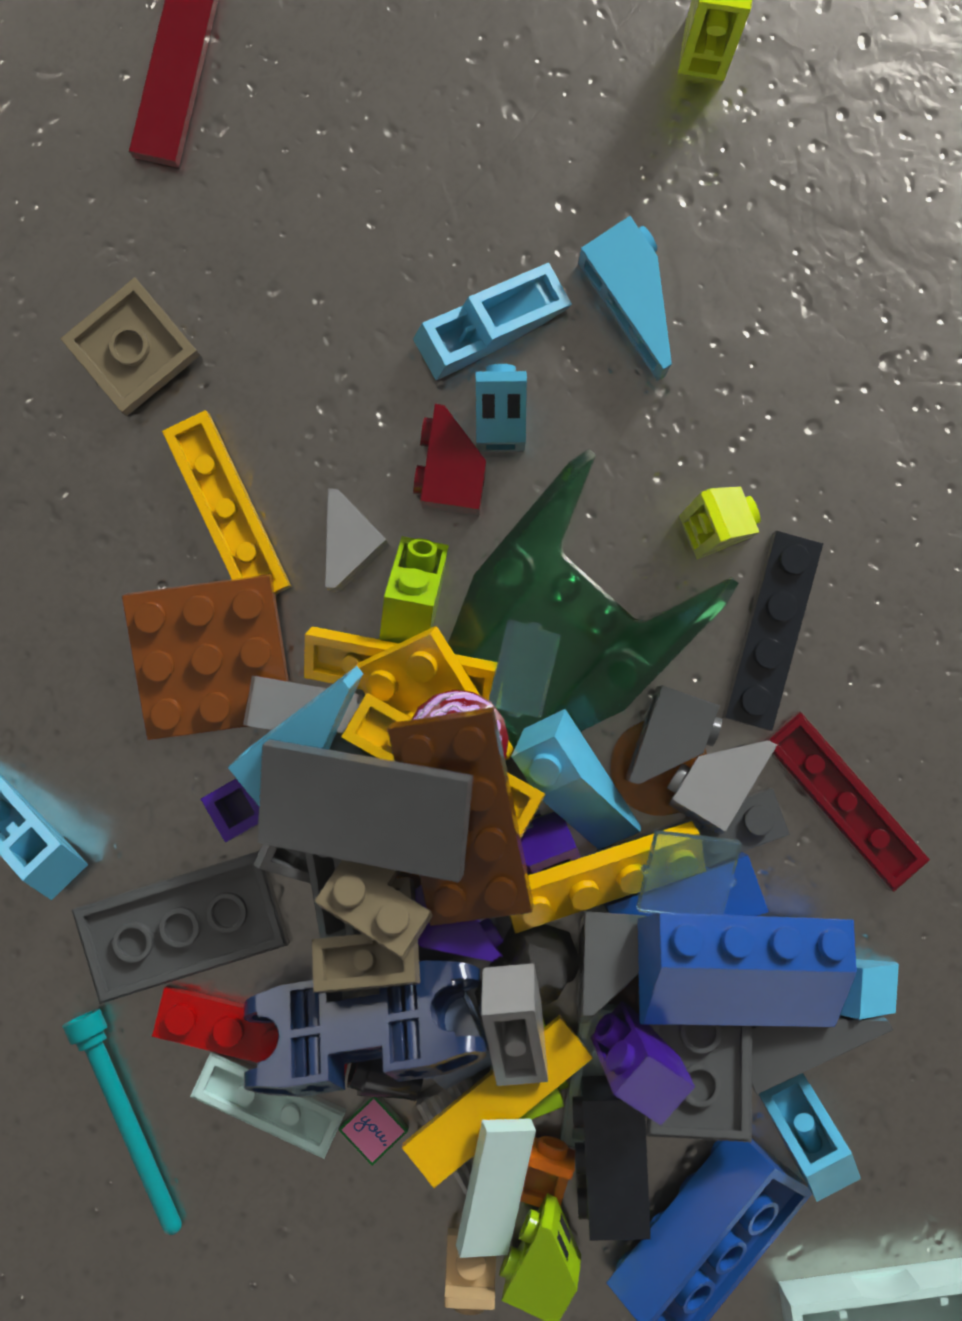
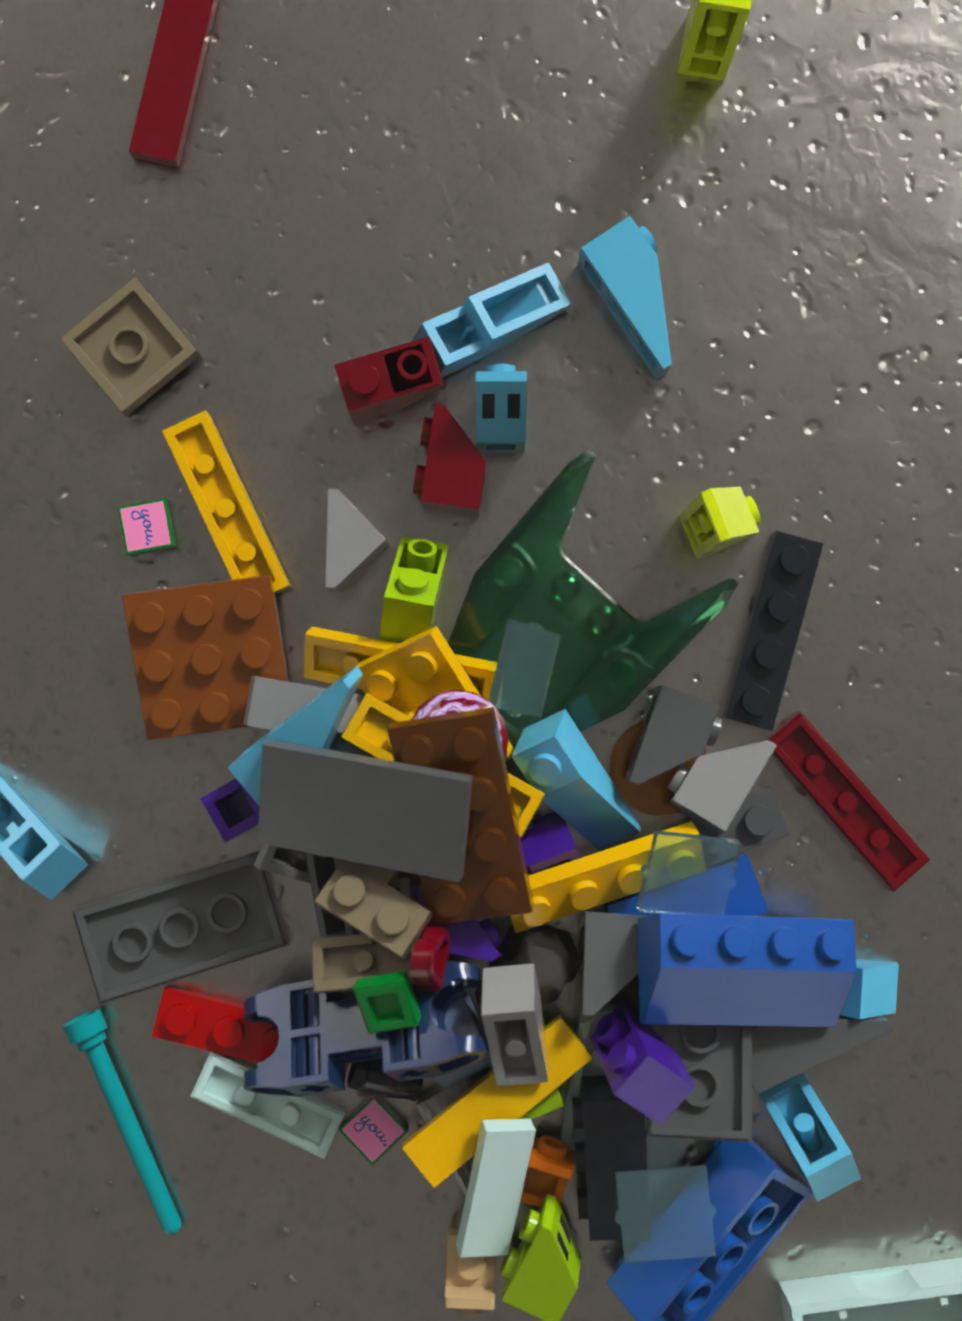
(147, 527): none -> bright pink tile
(387, 1002): none -> green tile
(388, 379): none -> dark red slope
(430, 959): none -> dark red tile
(665, 1214): none -> clear light blue piece

